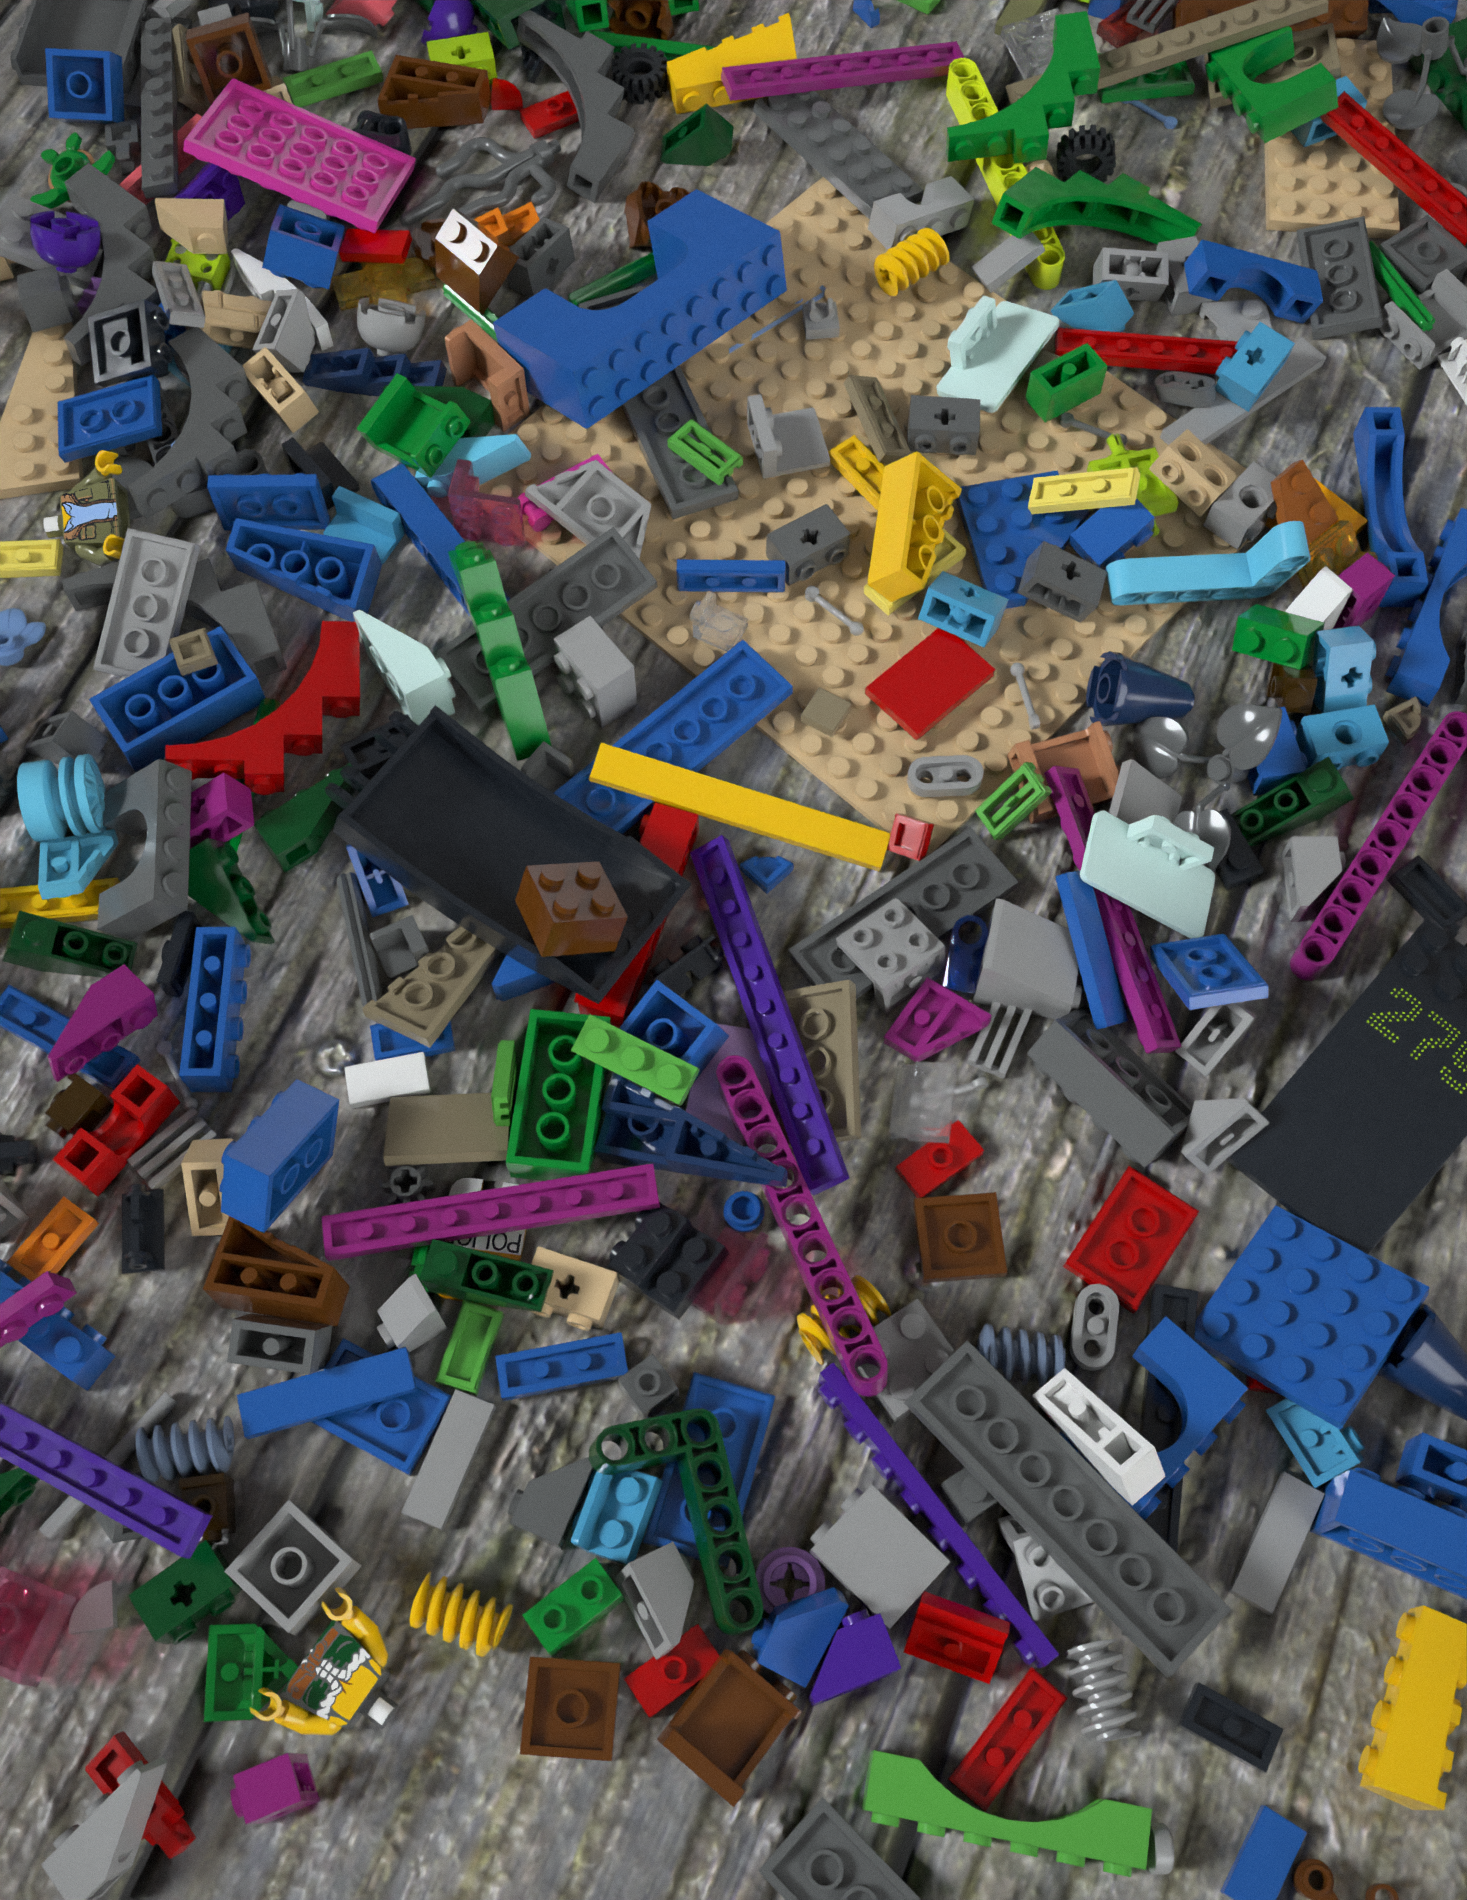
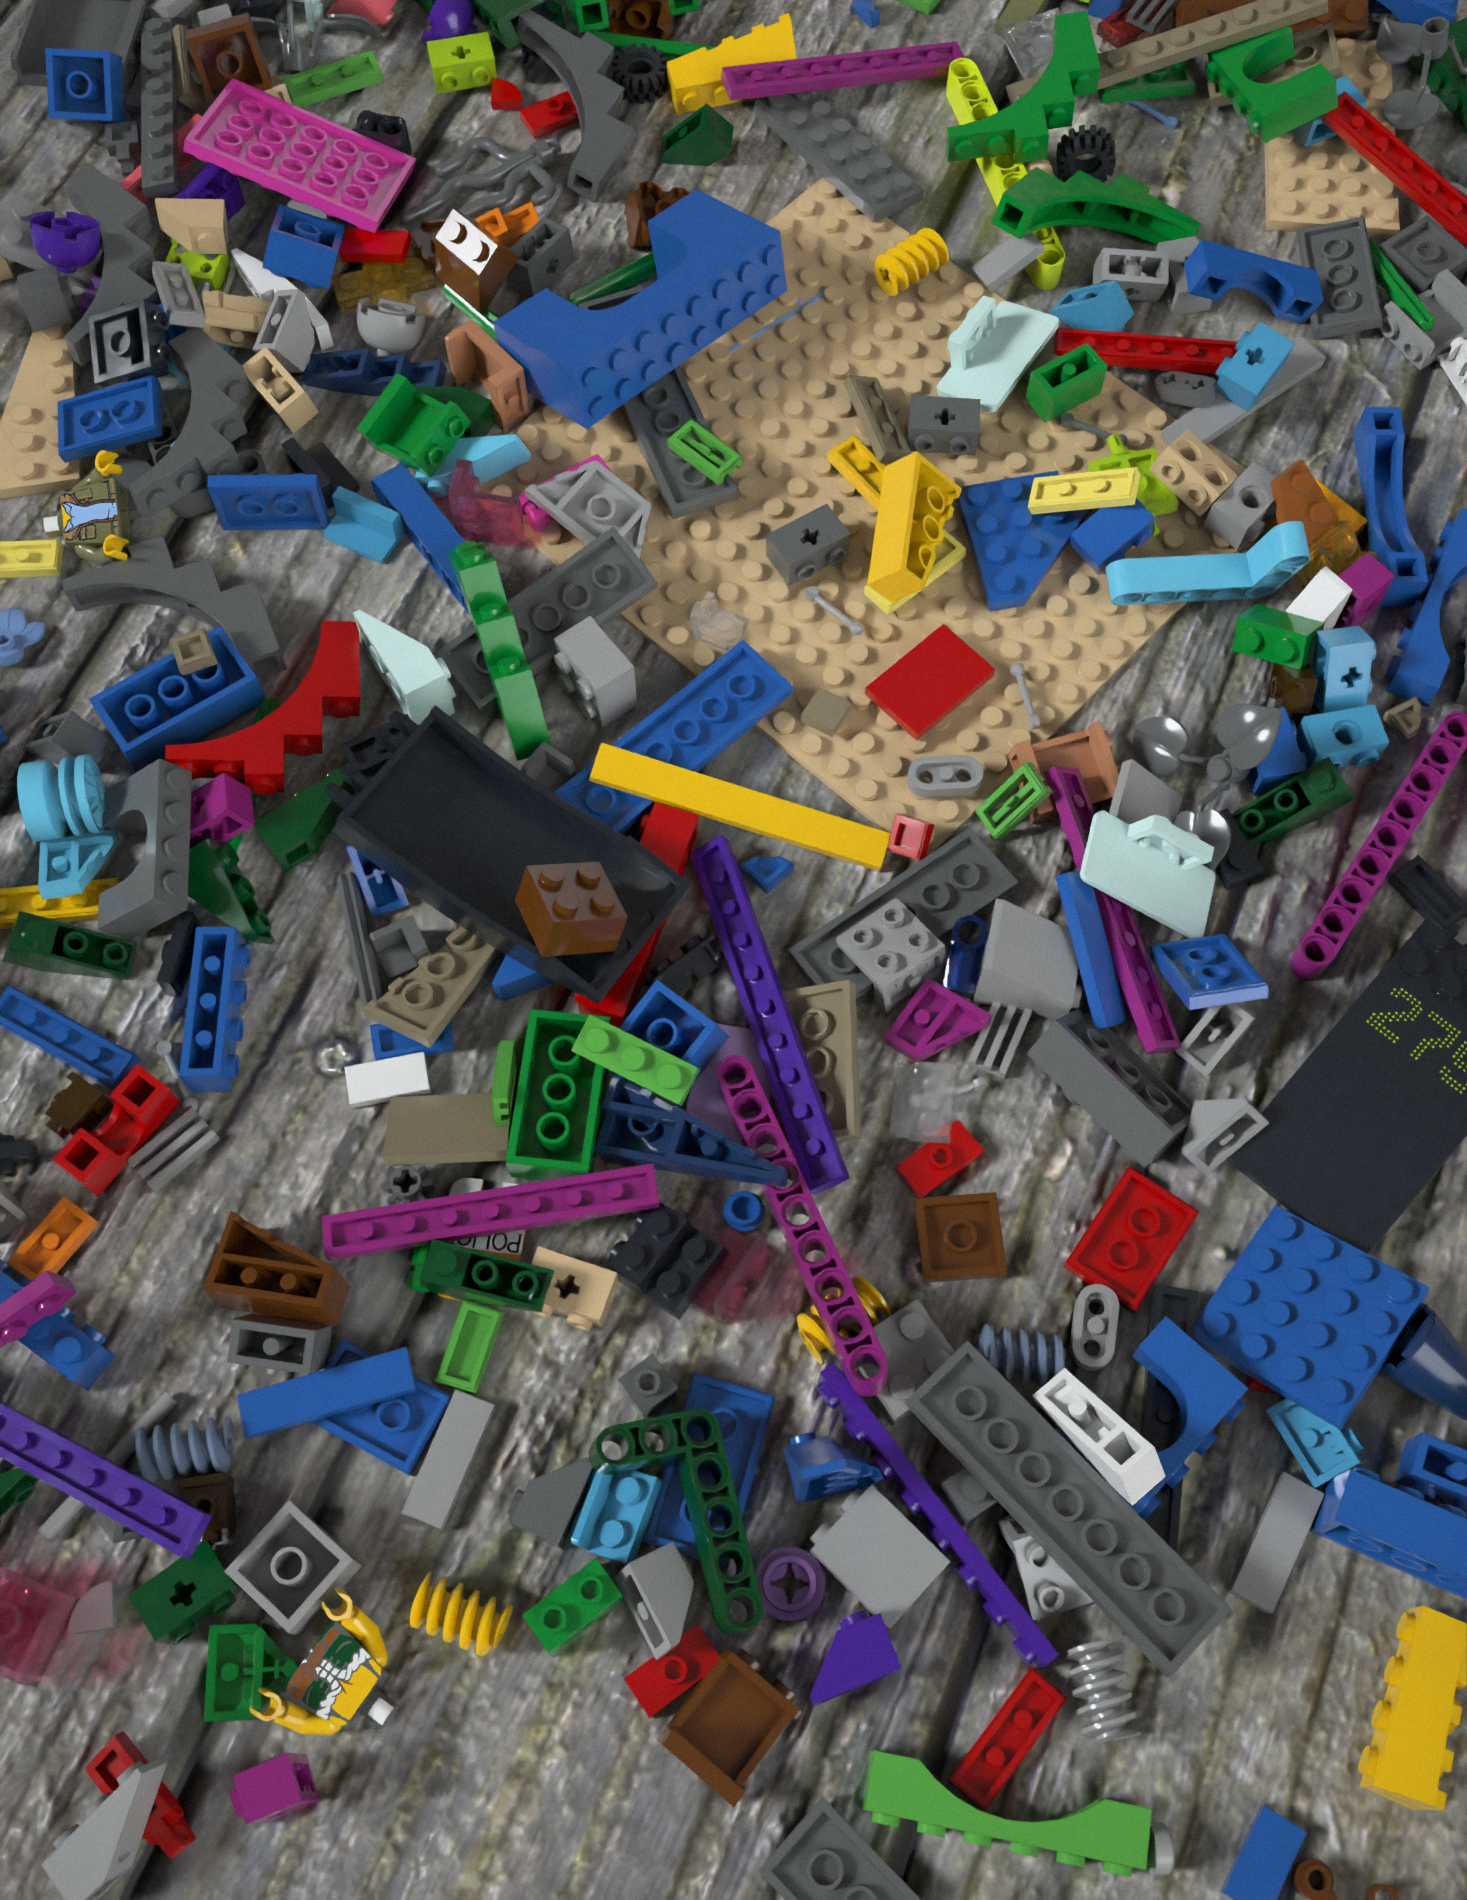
(66, 165): green animal -> none
(103, 1018): magenta slope -> none
(143, 1230): black hinge -> none
(145, 602): light grey tile -> none
(202, 1180): tan slope -> none
(278, 1155): blue brick -> none
(311, 566): blue wedge -> none
(409, 1317): light grey slope -> none
(434, 93): reddish brown wedge -> none
(561, 1366): blue plate -> none
(570, 1709): reddish brown plate -> none
(731, 575): blue tile -> none
(785, 440): light grey bracket -> none
(798, 1634): blue slope -> none
(820, 319): light grey tile -> none
(825, 1468): none -> blue wedge
(943, 208): light grey arch -> none
(956, 1637): red plate -> none
(963, 609): dark azure brick -> none
(1062, 581): dark grey brick -> none
(1131, 691): dark blue cone -> none
(1230, 1727): black plate -> none
(1235, 316): light grey wing -> none
(1310, 870): light grey slope -> none

